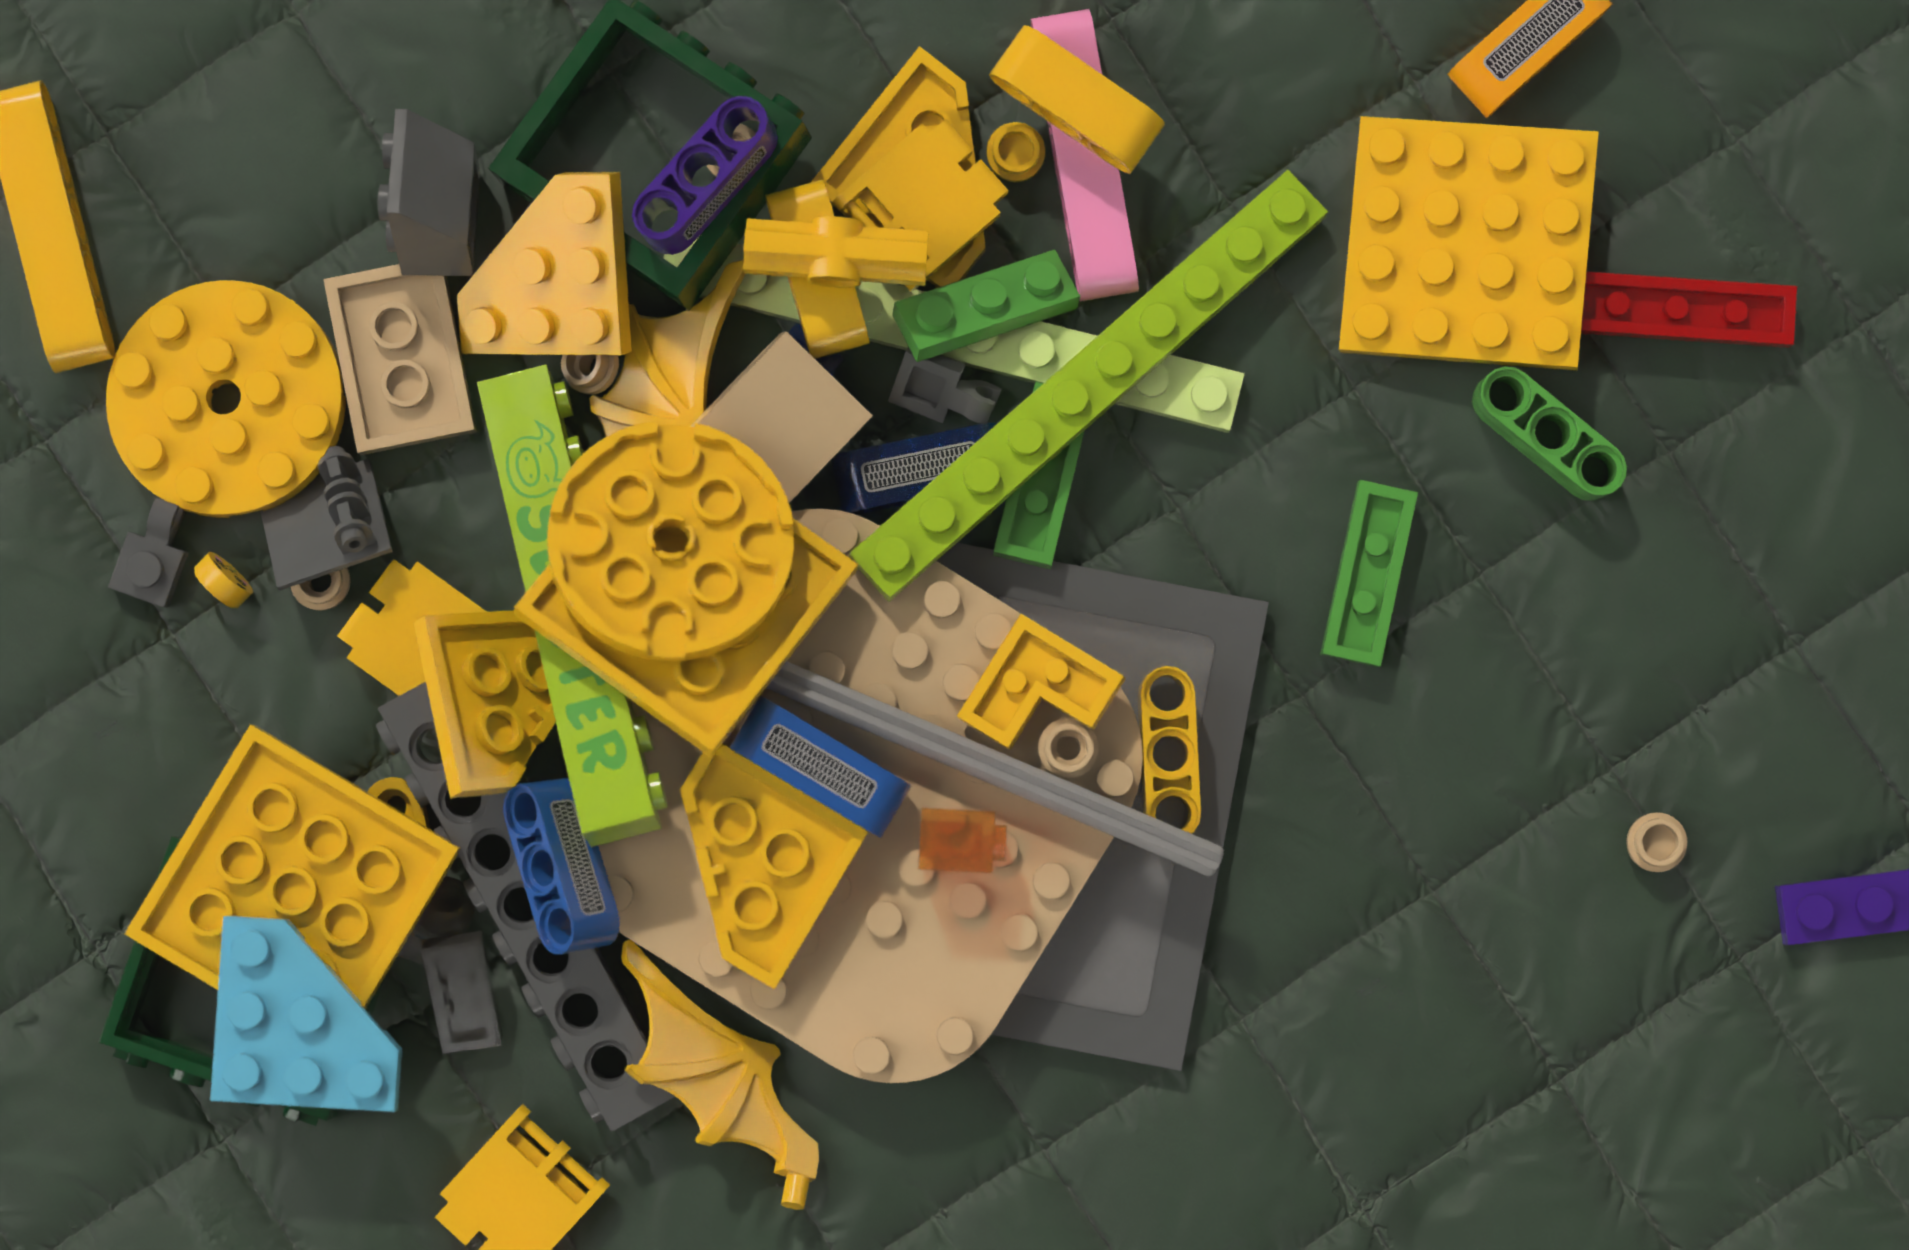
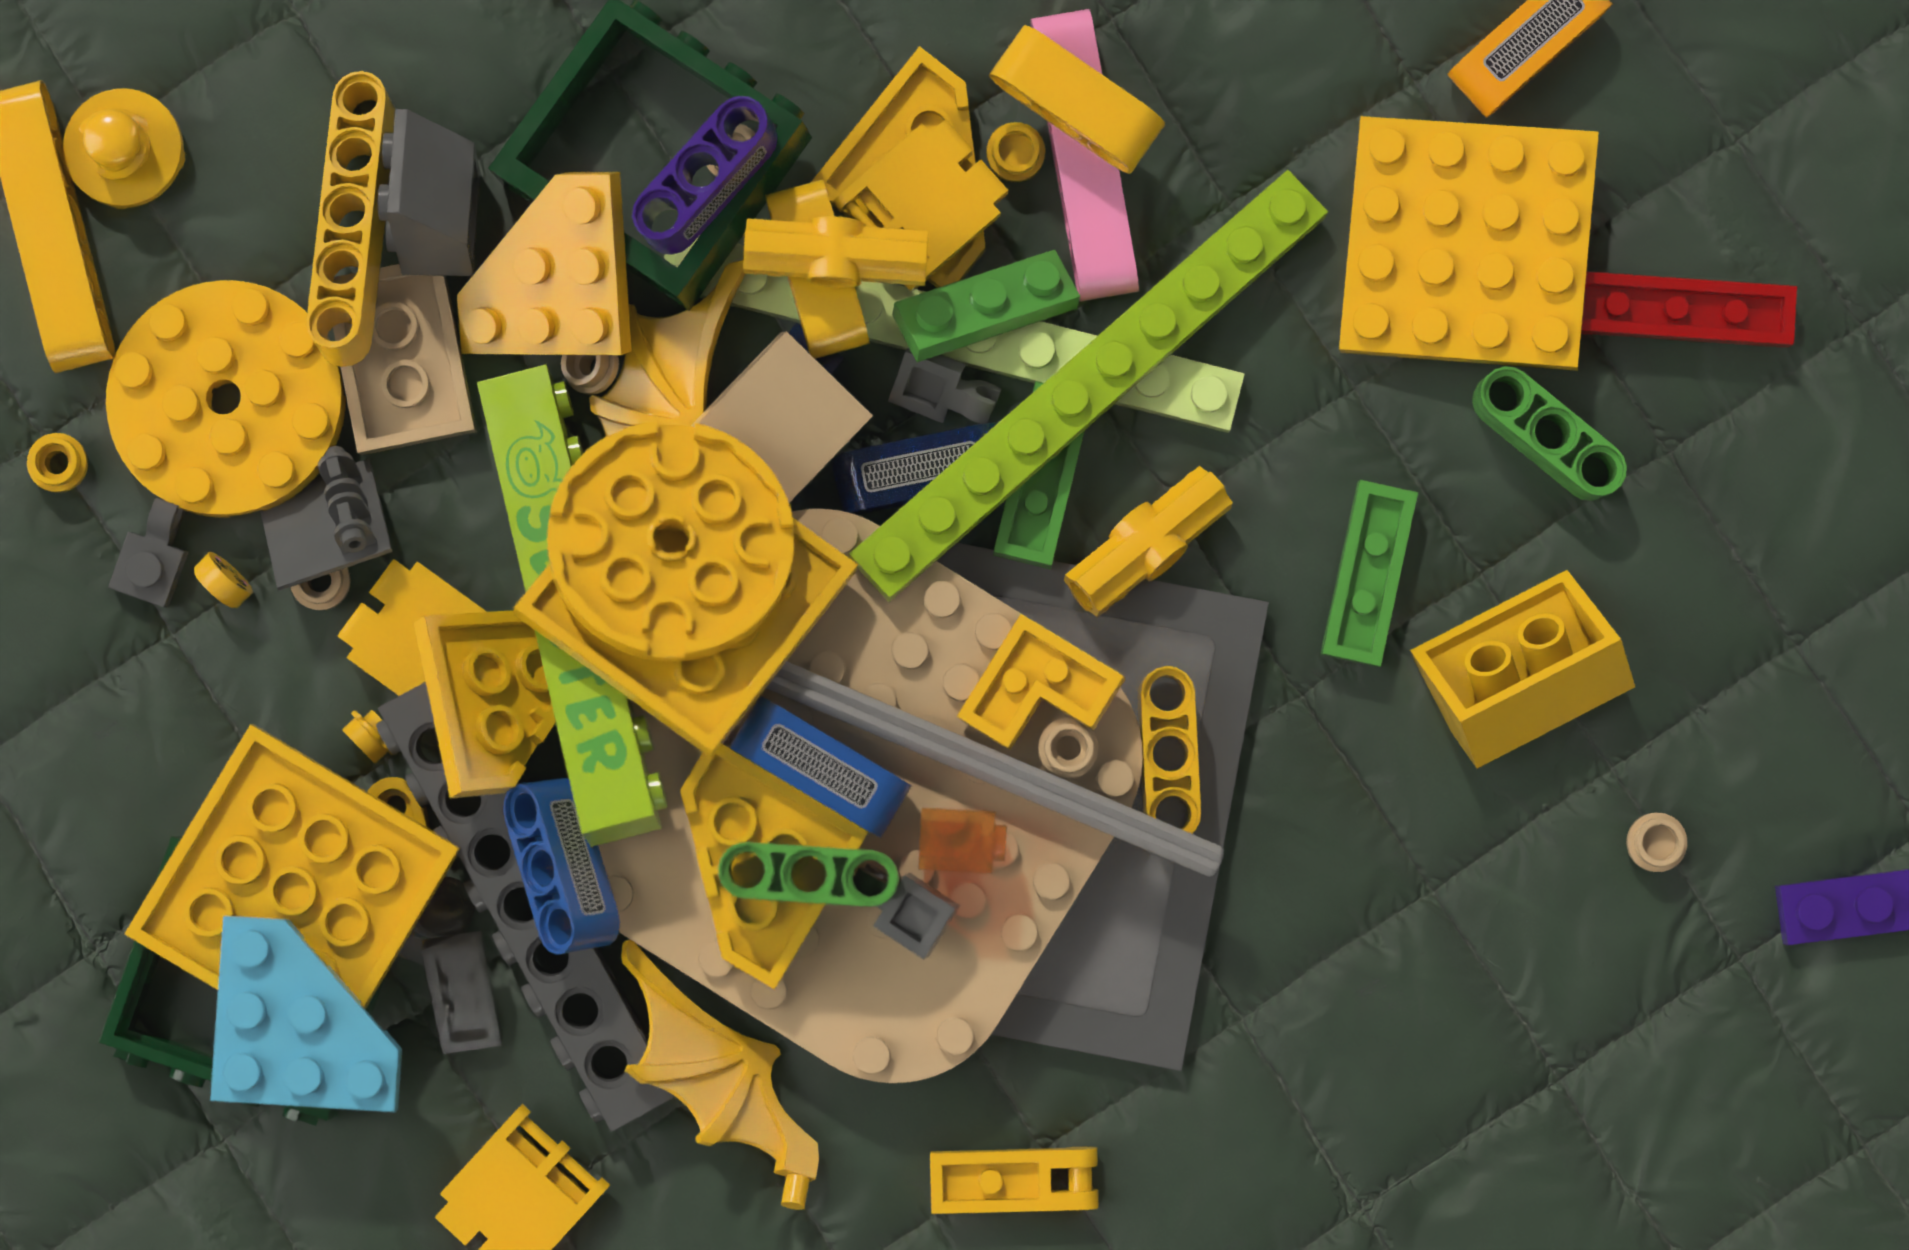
(39, 462): none -> yellow plate
(123, 148): none -> yellow plate
(356, 245): none -> yellow beam
(366, 736): none -> yellow plate
(778, 878): none -> bright green beam
(914, 913): none -> dark grey plate
(1011, 1180): none -> yellow plate
(1148, 541): none -> yellow piece
(1524, 668): none -> yellow slope

